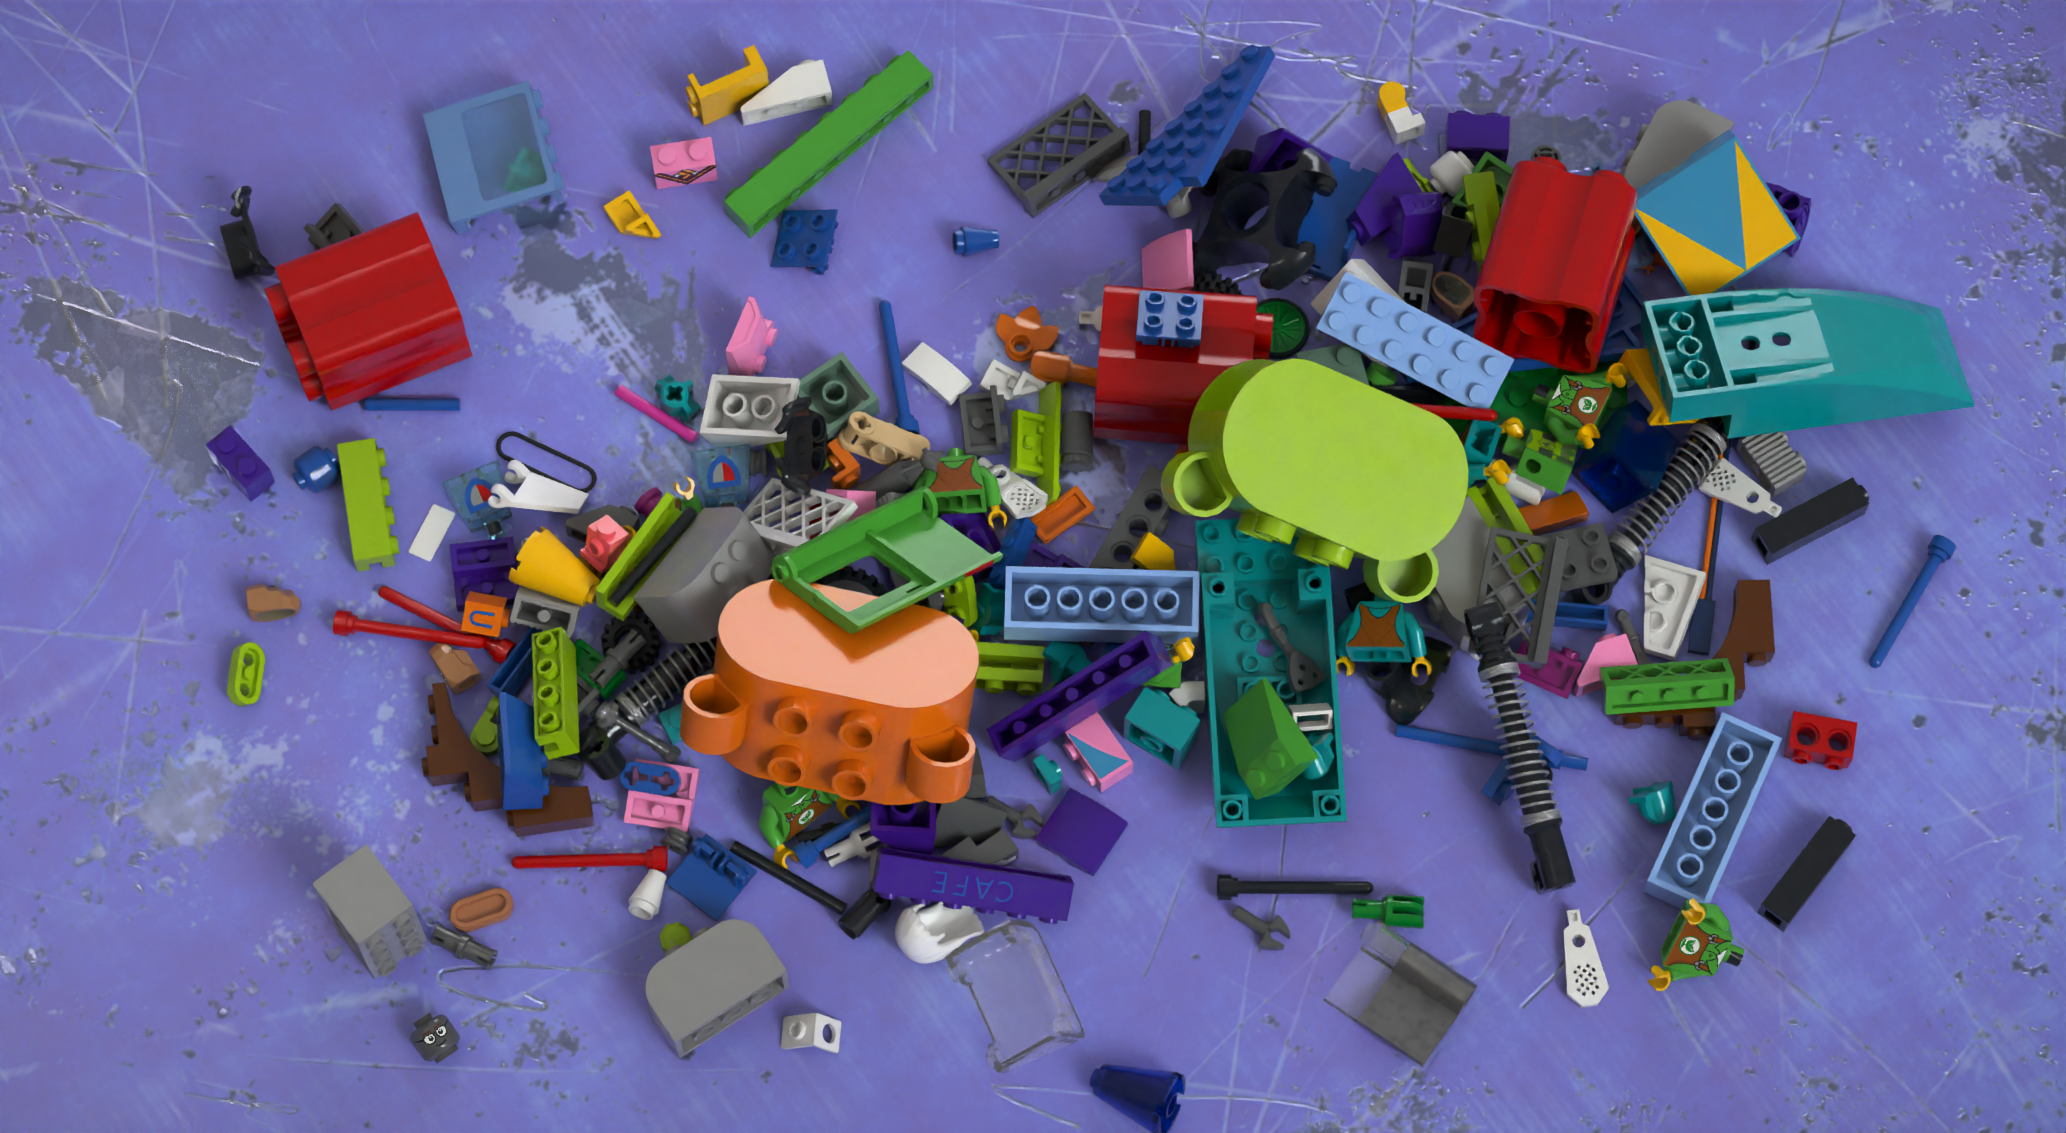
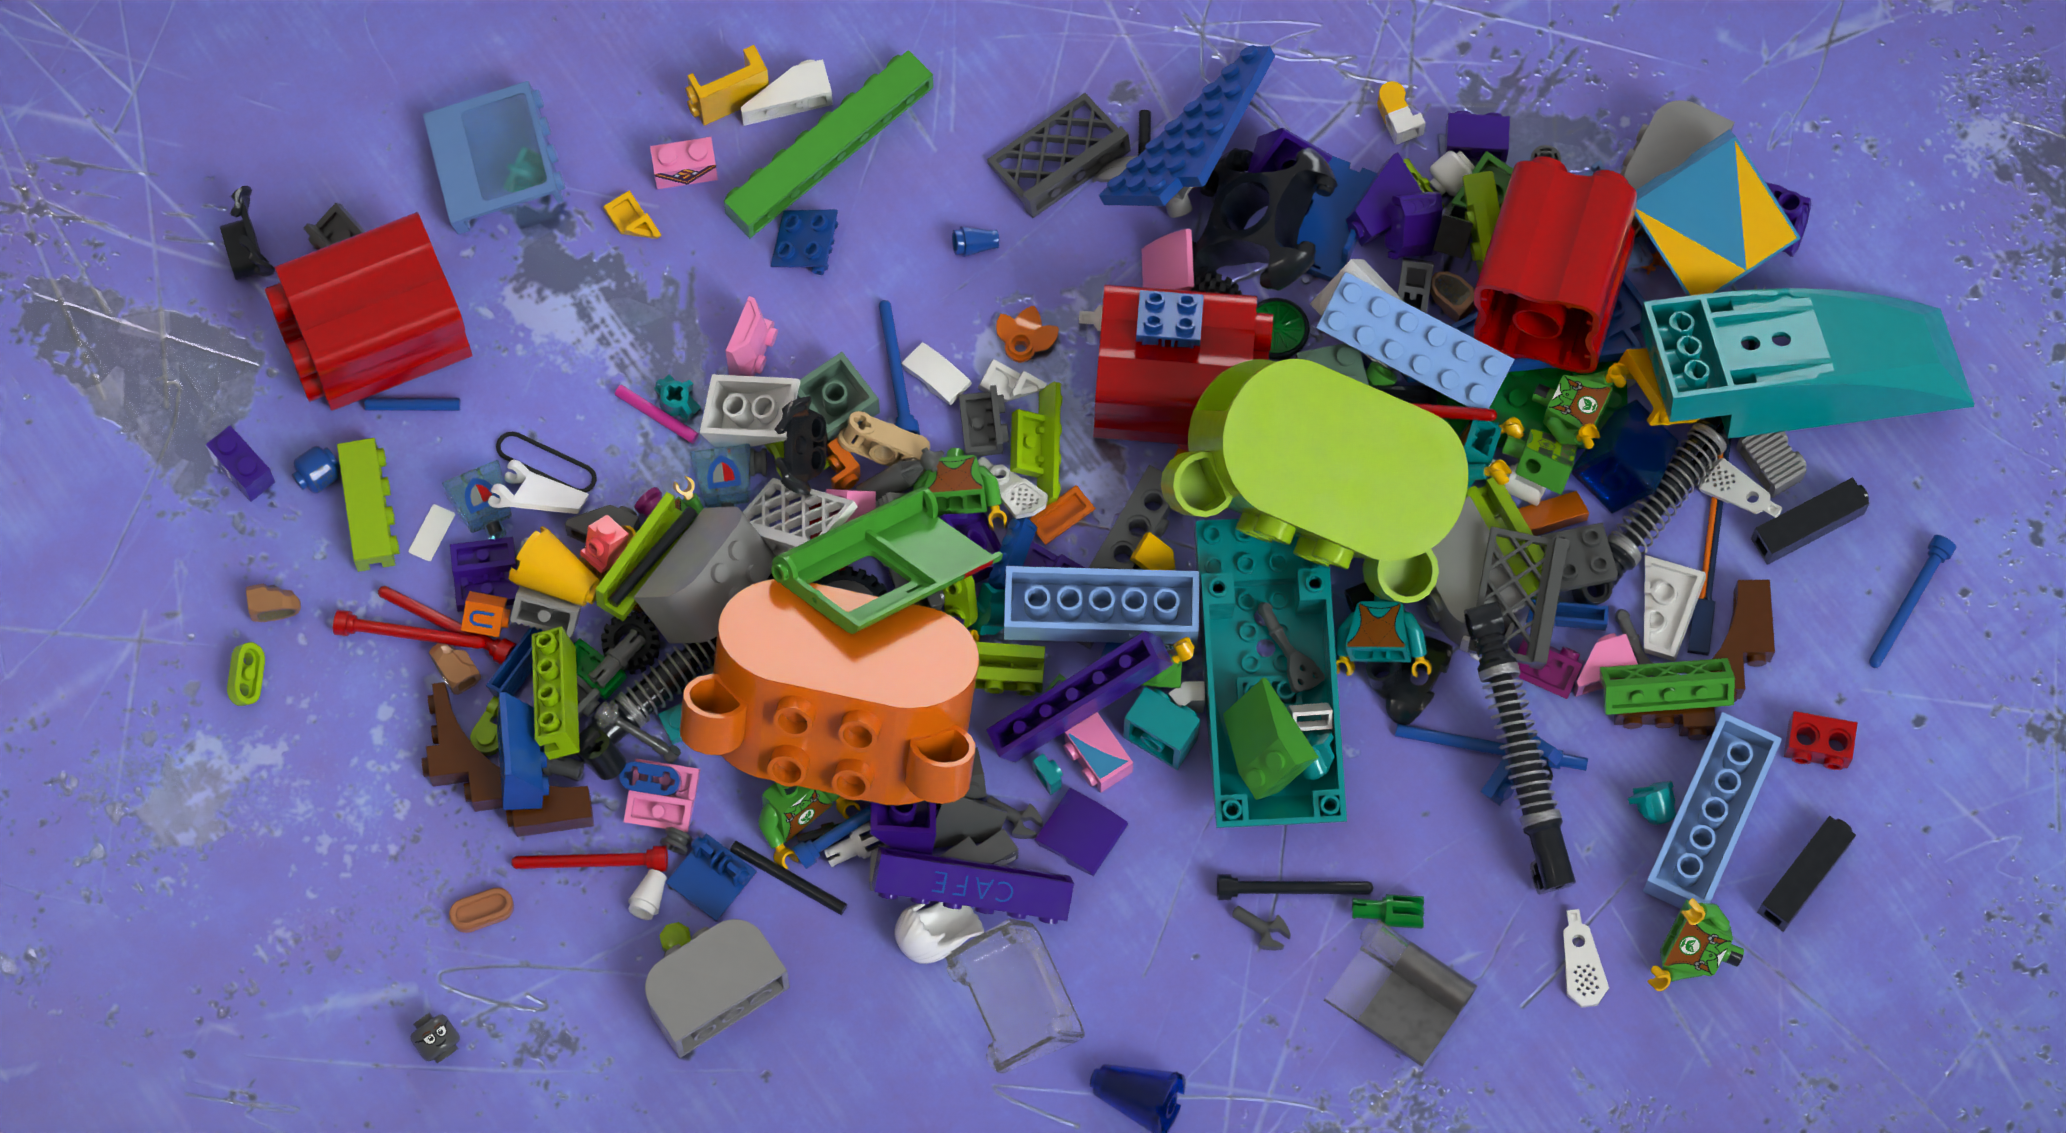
(370, 912): light grey brick -> none
(463, 946): dark grey pin -> none
(807, 1030): white bracket -> none
(863, 913): black piece -> none
(1059, 368): orange arm -> none
(1065, 660): teal piece -> none
(1077, 441): dark grey piece -> none

